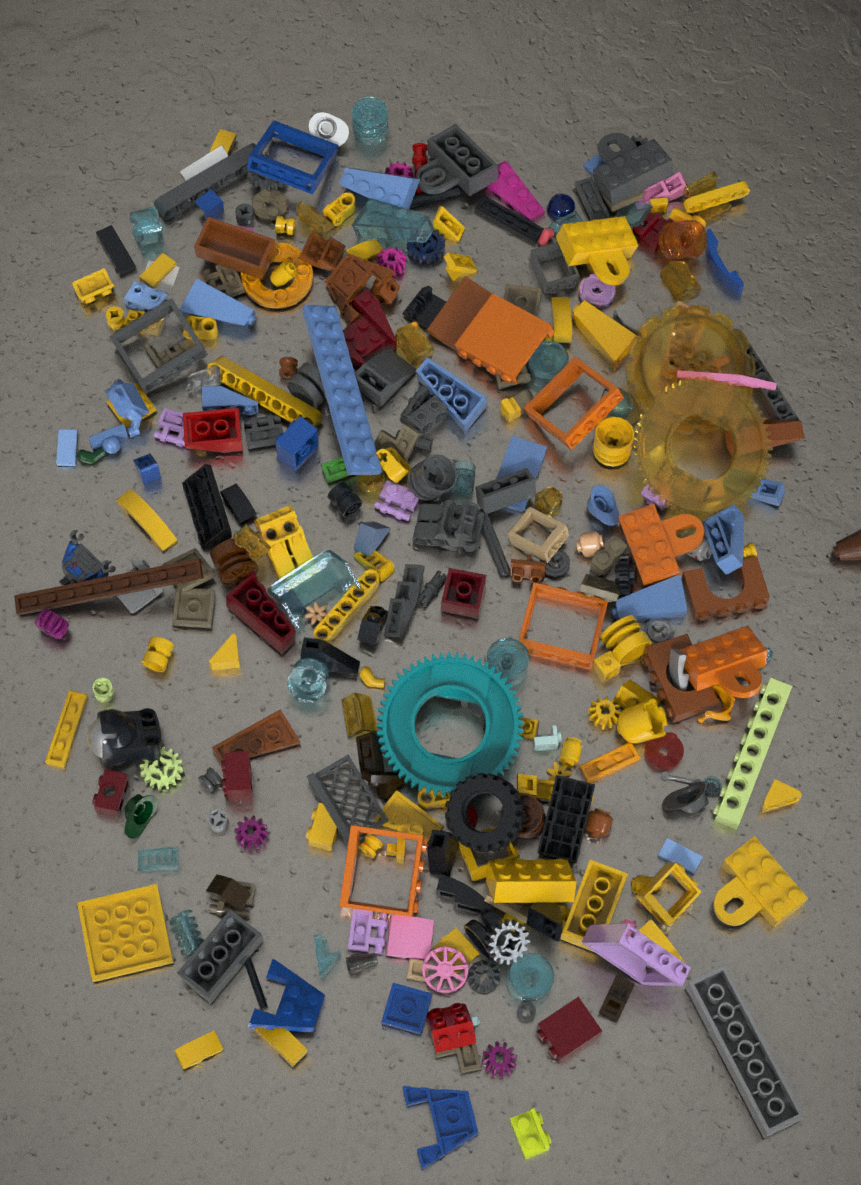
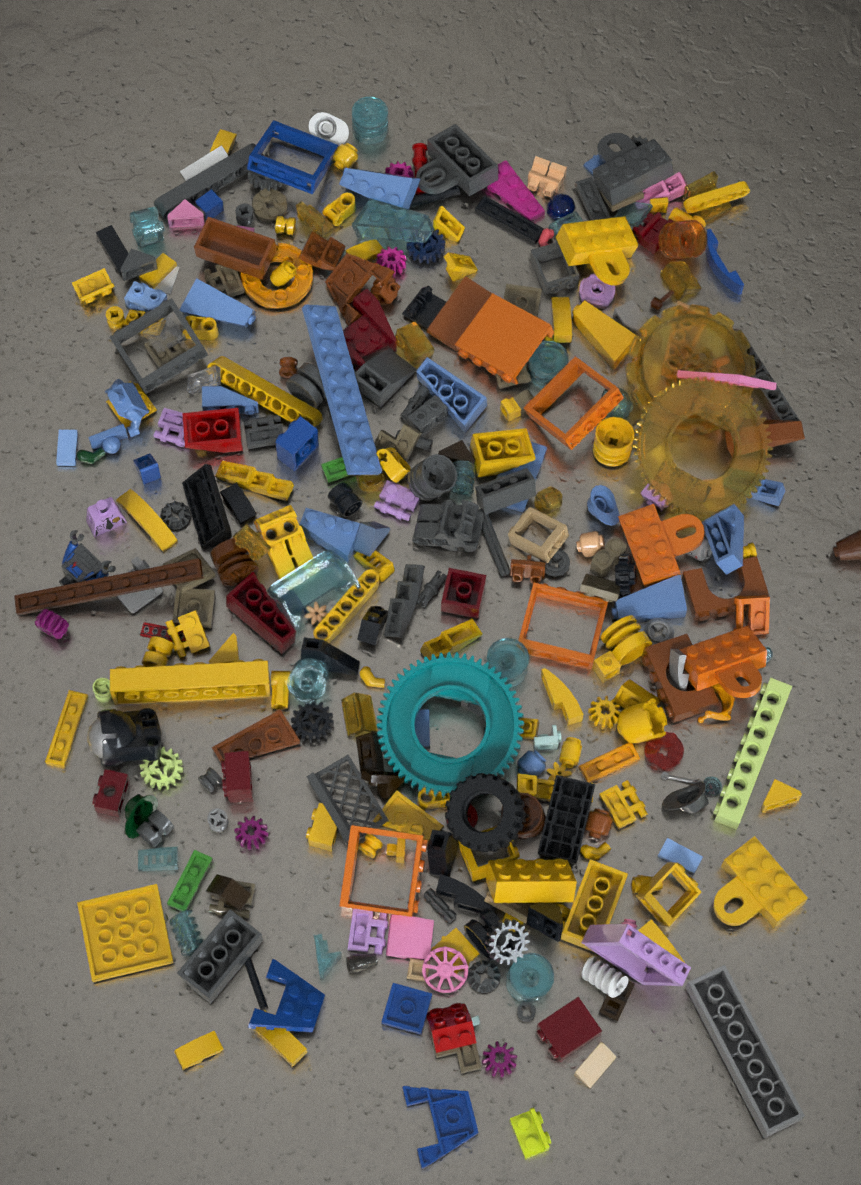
(104, 516): none -> lavender torso
(137, 264): none -> dark grey slope
(150, 630): none -> red sticker
(160, 823): none -> dark grey wheel
(173, 522): none -> dark grey gear
(185, 216): none -> bright pink slope
(190, 682): none -> yellow brick
(190, 881): none -> bright green plate
(193, 632): none -> yellow plate
(253, 480): none -> yellow slope
(280, 691): none -> yellow piece
(303, 724): none -> black gear
(330, 532): none -> medium blue wedge
(345, 156): none -> yellow head
(422, 728): none -> medium blue tile
(438, 903): none -> dark grey axle
(451, 640): none -> yellow slope
(457, 452): none -> dark brown slope
(501, 451): none -> yellow slope
(531, 763): none -> medium blue head
(546, 176): none -> light nougat hips
(561, 697): none -> yellow slope
(594, 853): none -> yellow arm
(595, 1065): none -> tan slope
(604, 977): none -> white piece
(618, 807): none -> yellow plate
(658, 303): none -> reddish brown hand
(758, 613): none -> orange plate

